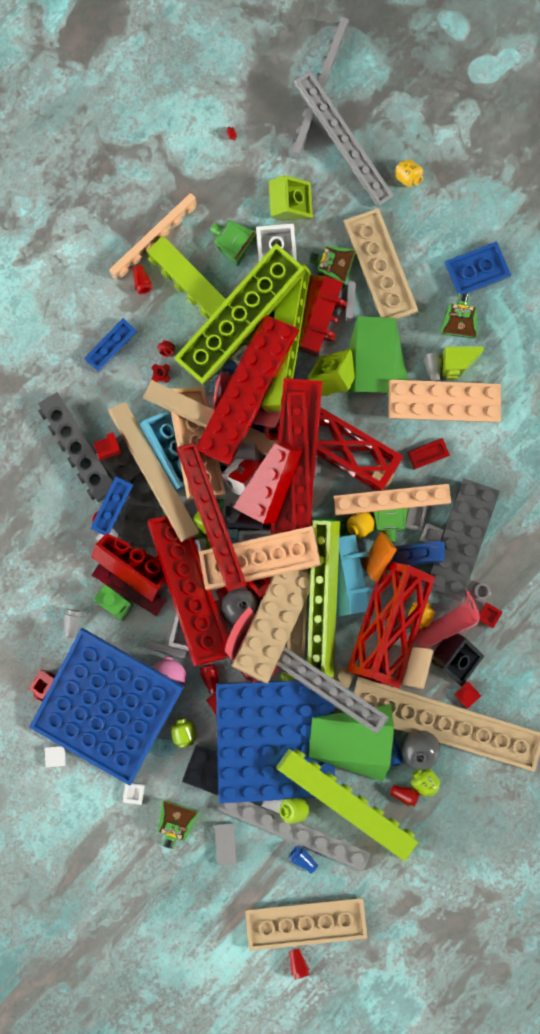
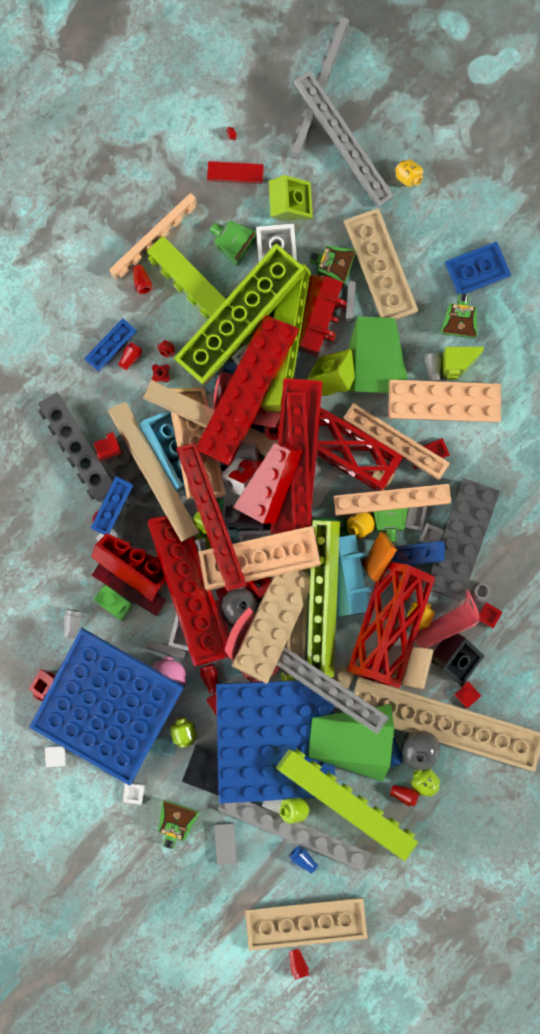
(130, 356): none -> red cone
(230, 671): none -> clear light blue plate
(235, 172): none -> red tile
(397, 441): none -> light nougat plate

